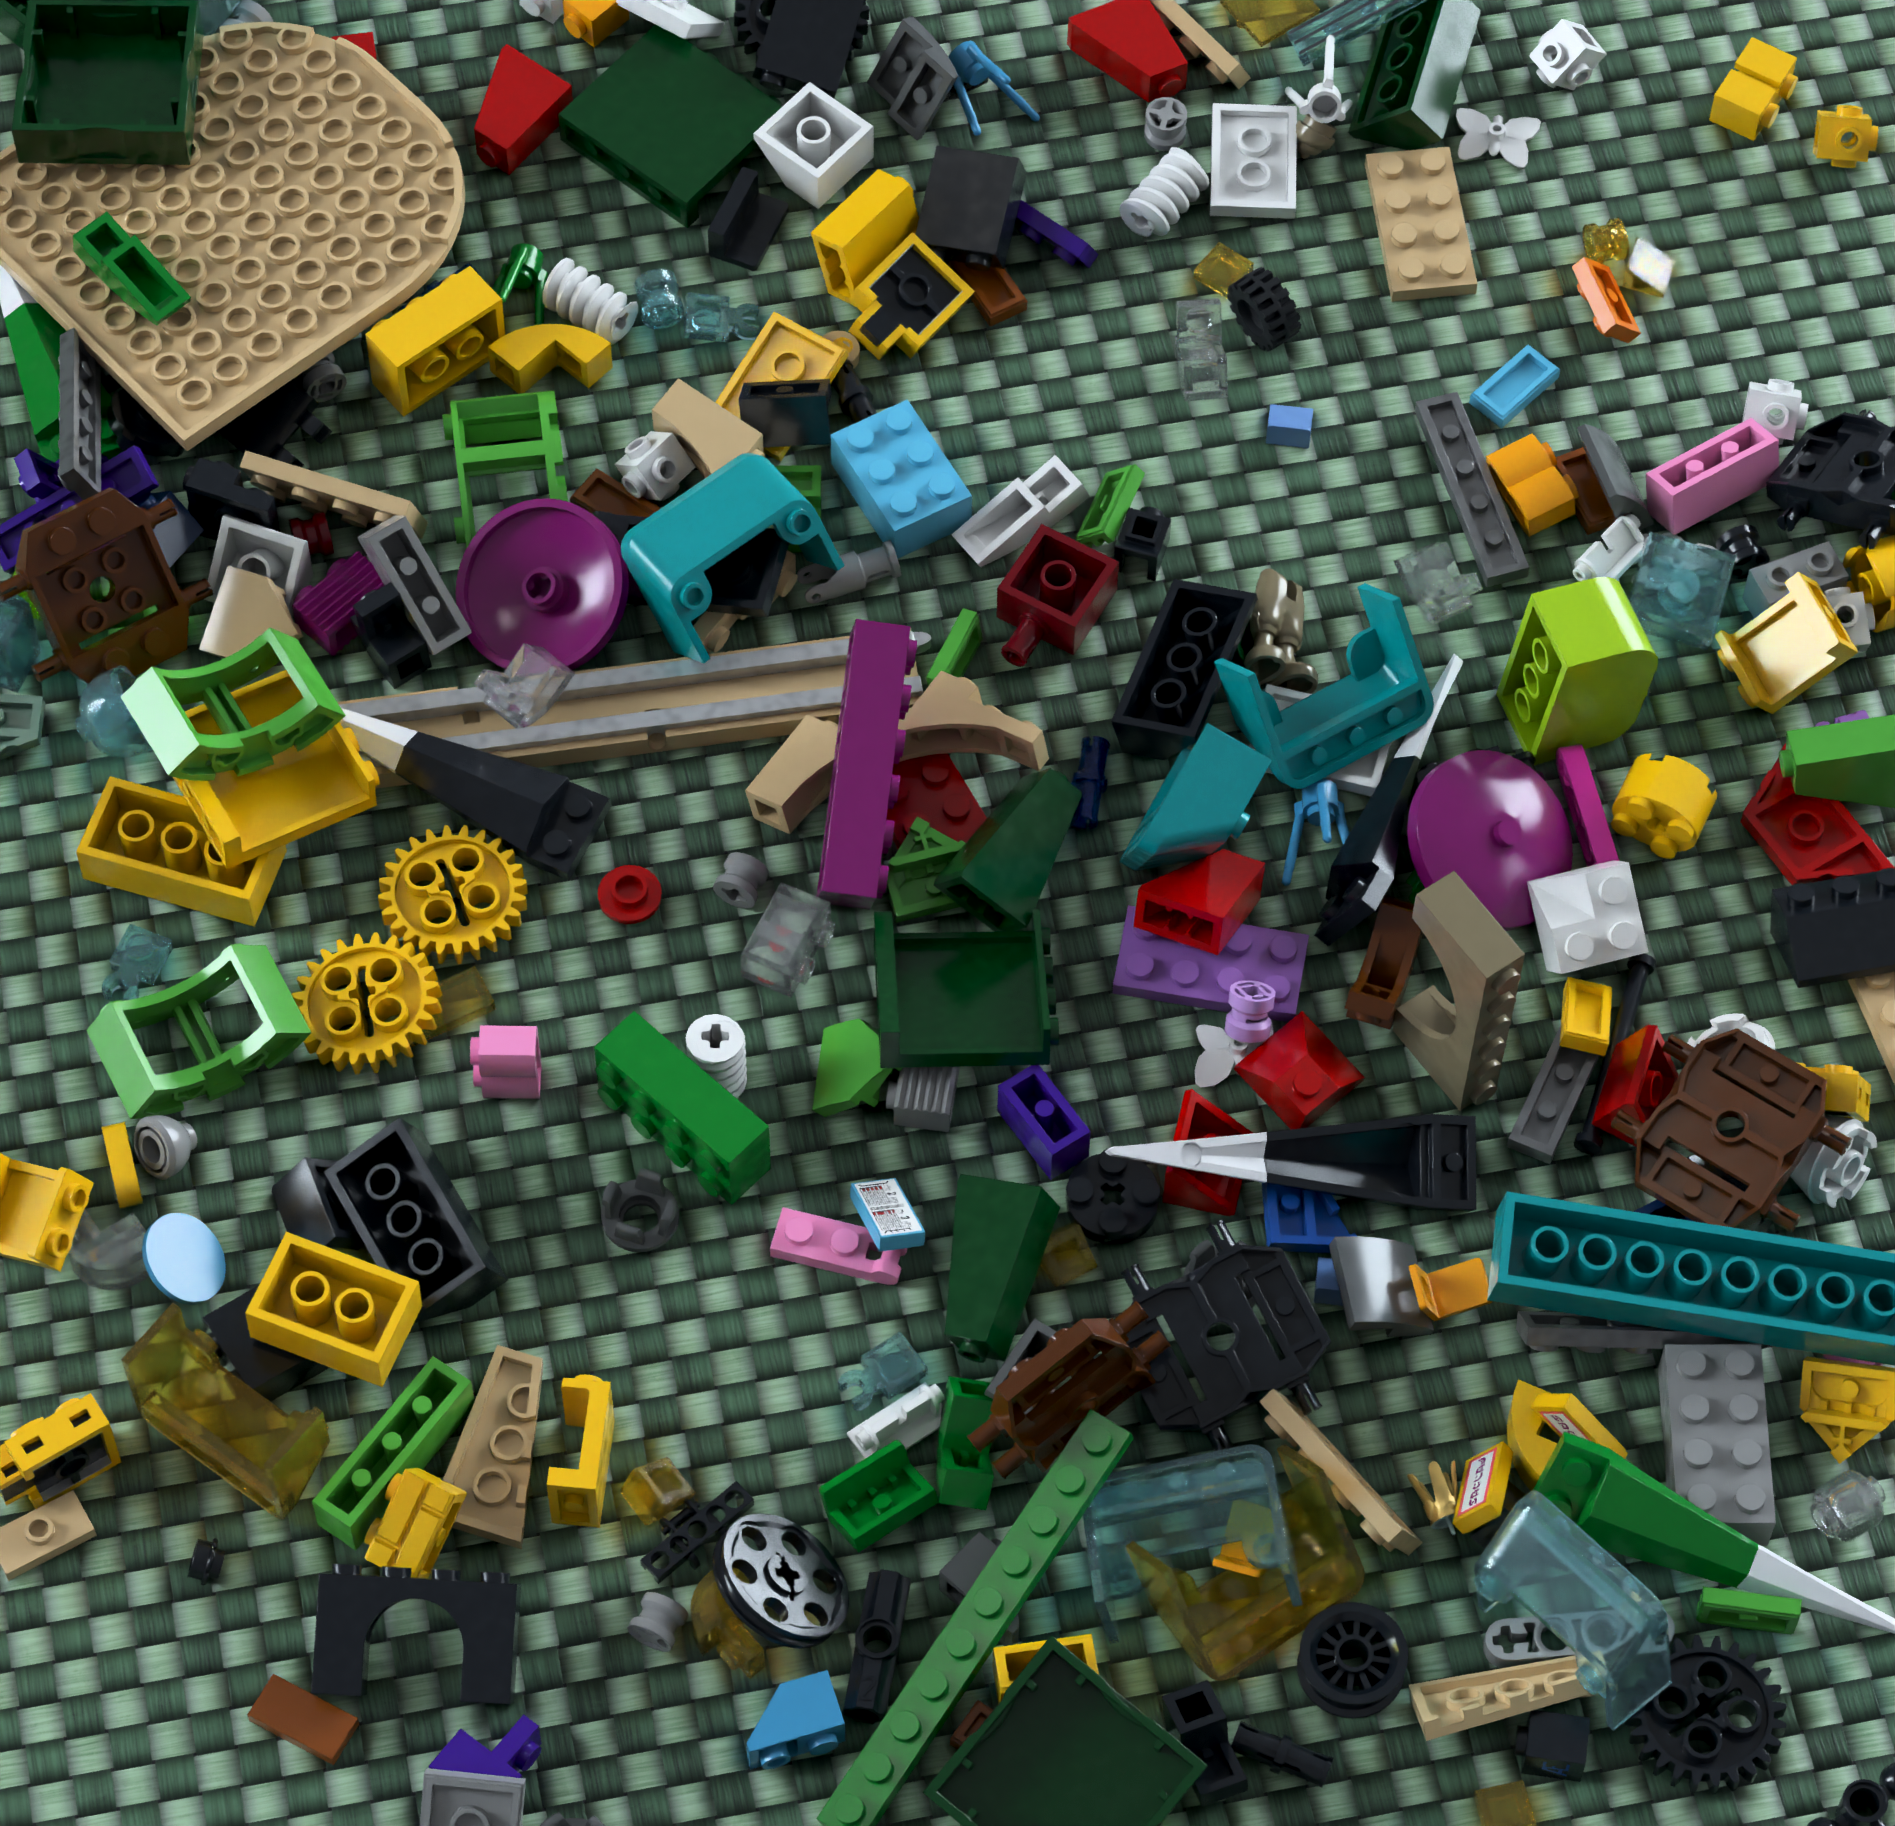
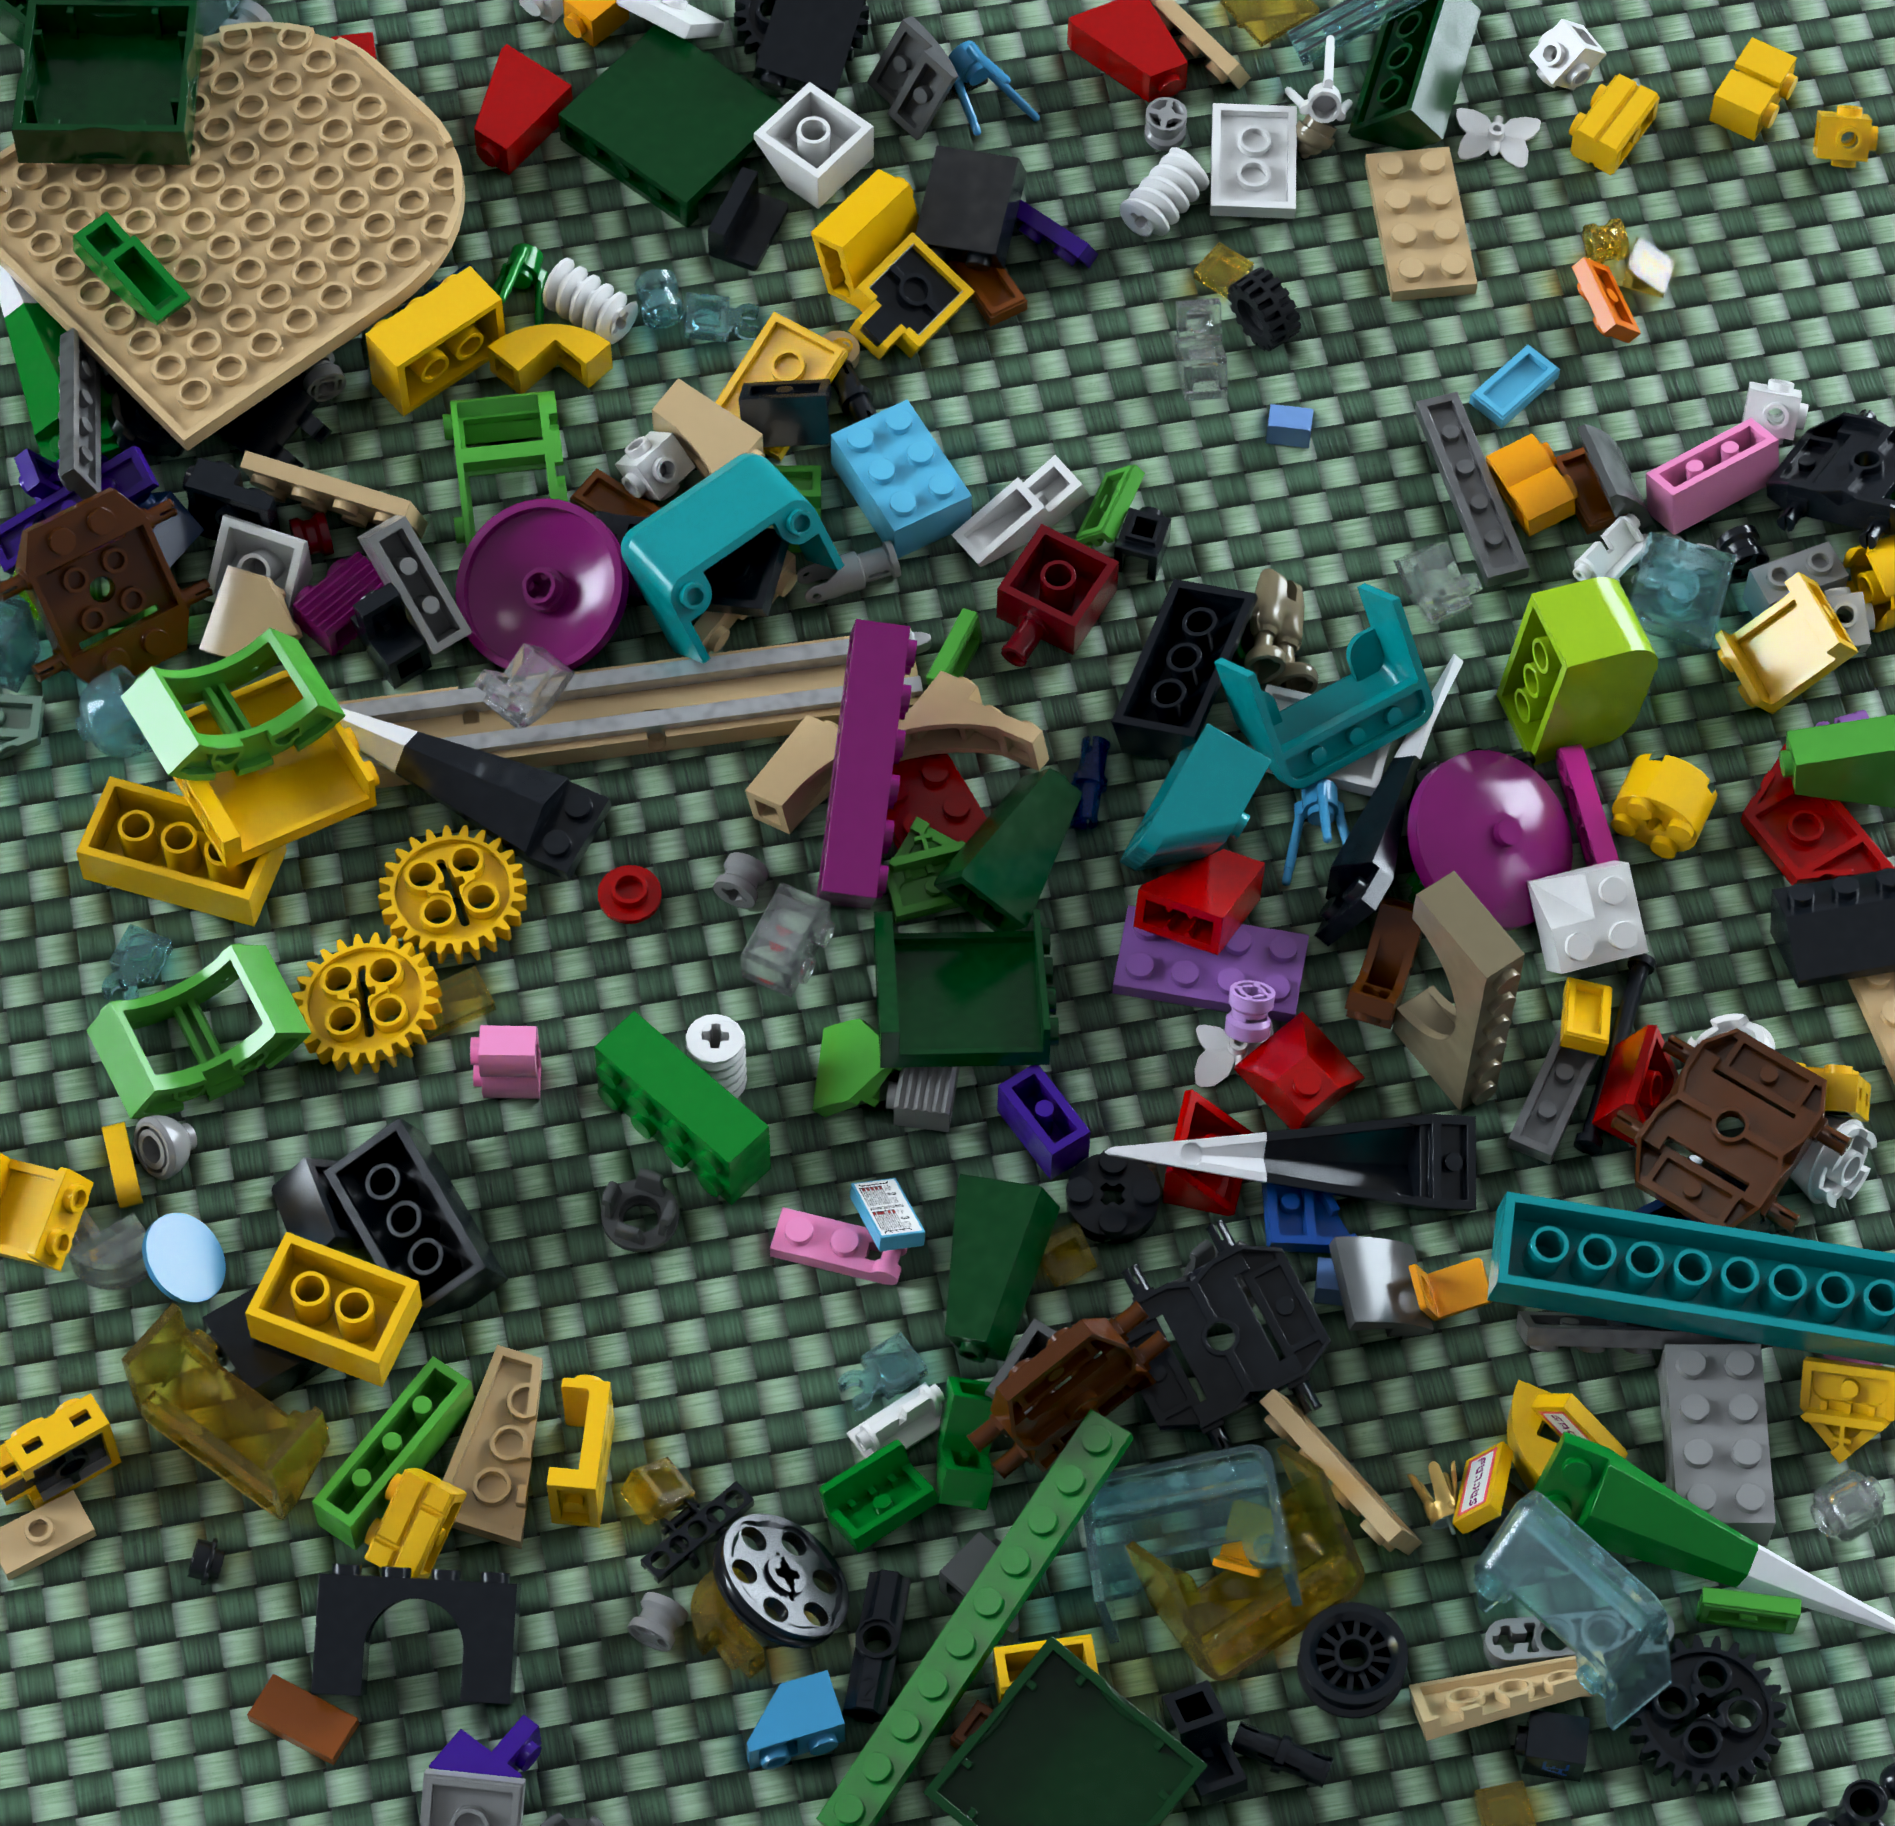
(1613, 124): none -> yellow brick

